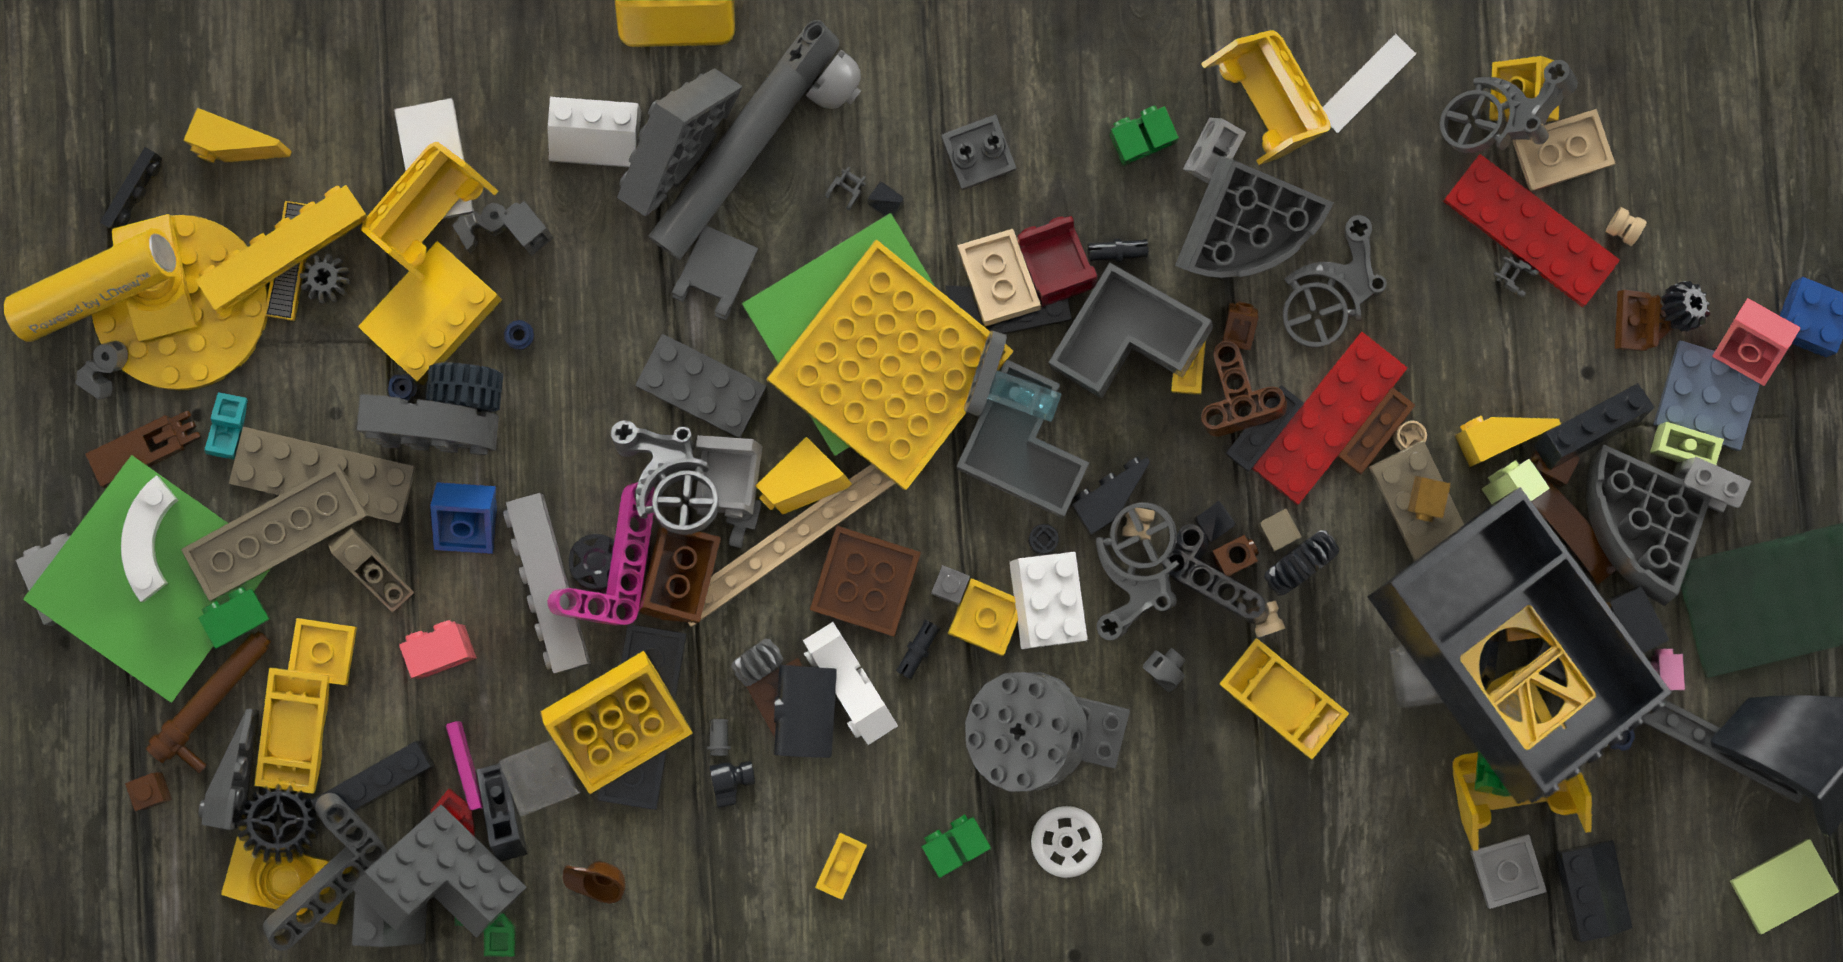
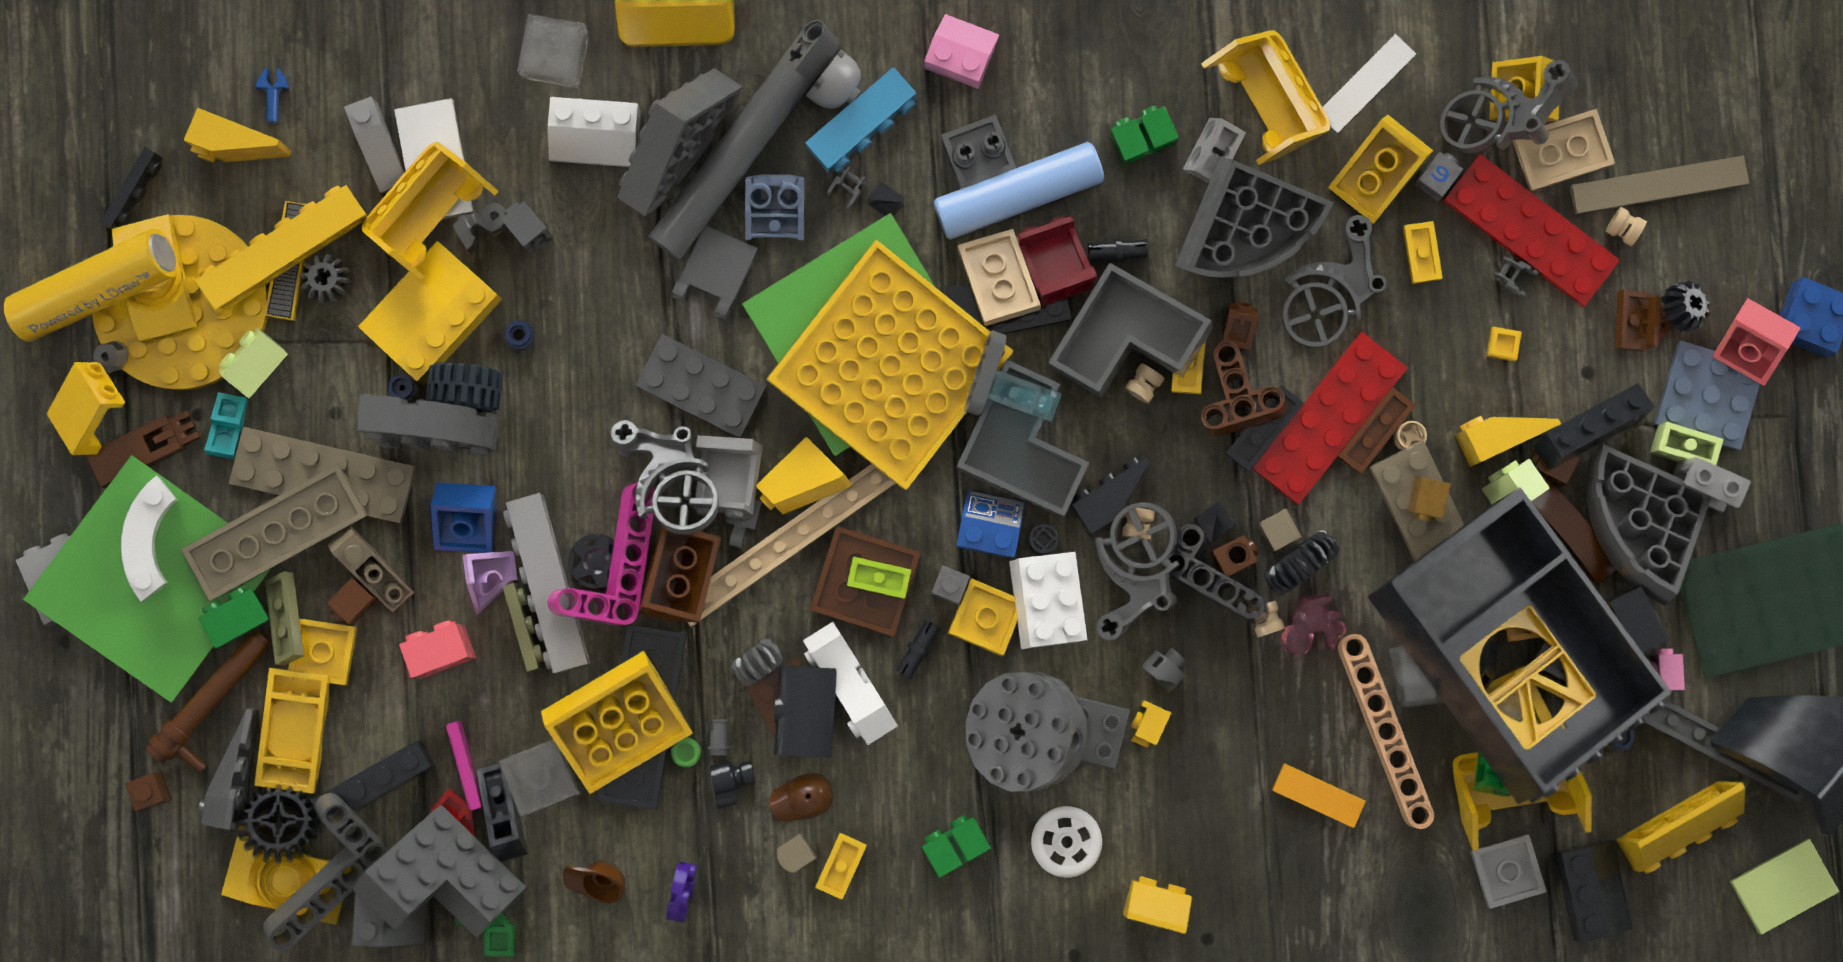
(82, 405): none -> yellow panel
(251, 361): none -> yellowish green brick
(272, 93): none -> blue bar
(284, 618): none -> olive plate
(351, 602): none -> reddish brown brick
(375, 142): none -> light grey slope
(487, 574): none -> lavender slope
(524, 627): none -> olive plate
(553, 51): none -> clear brick
(681, 890): none -> dark purple plate
(686, 752): none -> bright green tile
(774, 206): none -> sand blue slope
(790, 799): none -> reddish brown cap
(795, 854): none -> dark tan piece
(861, 121): none -> dark azure brick
(879, 577): none -> lime plate
(960, 51): none -> bright pink slope
(990, 524): none -> blue slope
(1019, 190): none -> light blue cylinder
(1144, 383): none -> tan wheel
(1149, 724): none -> yellow brick
(1158, 905): none -> yellow slope
(1283, 699): yellow slope -> none
(1309, 619): none -> clear pink animal
(1318, 795): none -> light orange tile
(1380, 168): none -> yellow slope
(1396, 742): none -> light nougat beam
(1422, 252): none -> yellow plate
(1439, 175): none -> flat silver brick
(1504, 344): none -> yellow tile
(1659, 185): none -> dark tan tile
(1683, 825): none -> yellow slope

